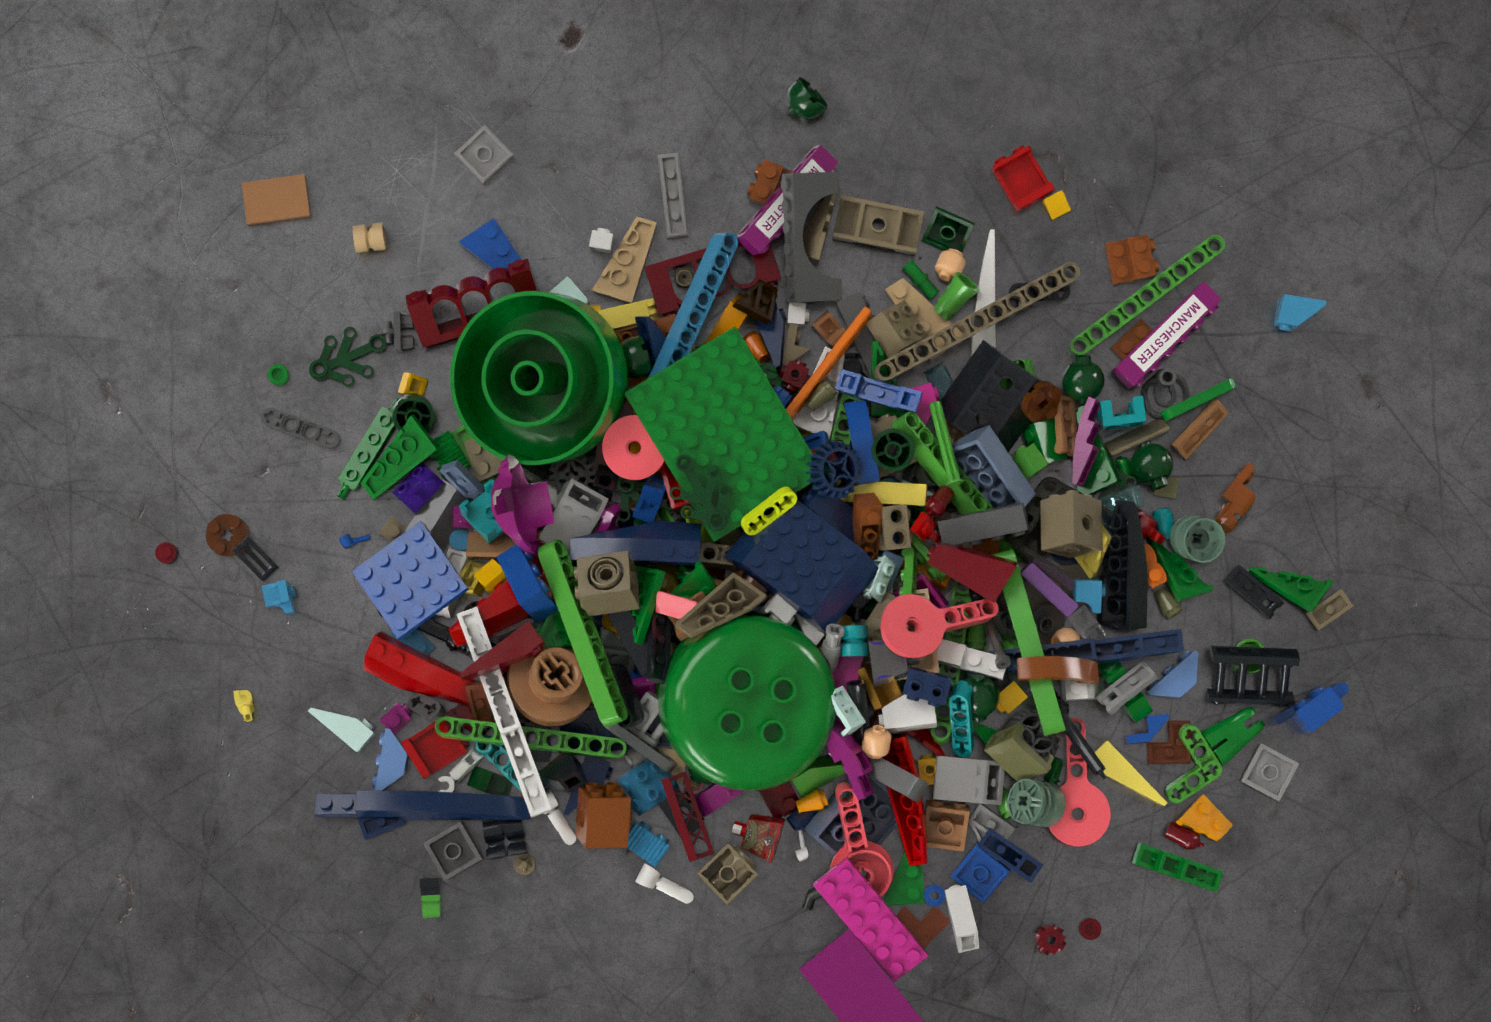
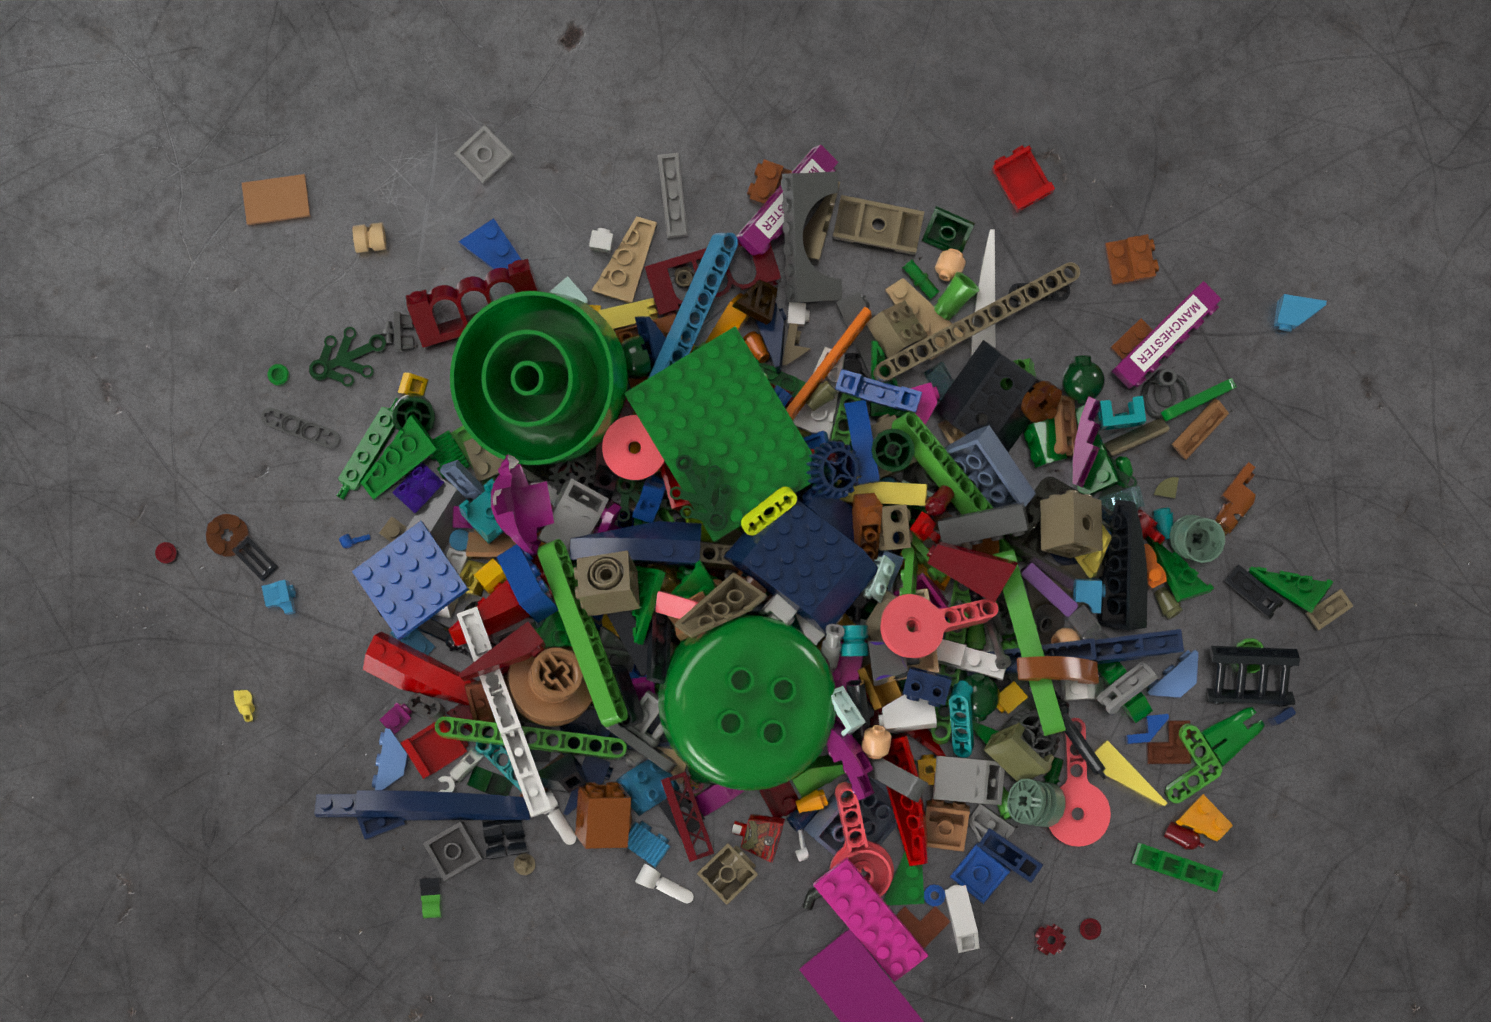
(349, 729): light aqua slope -> none
(790, 383): dark red brick -> none
(805, 100): dark green cylinder -> none
(828, 328): medium nougat bracket -> none
(945, 444): bright green axle -> none
(1029, 460): bright green brick -> none
(1056, 205): yellow slope -> none
(1152, 465): dark green brick -> none
(1154, 289): bright green beam -> none
(1269, 772): light grey plate -> none
(1319, 707): blue hinge -> none

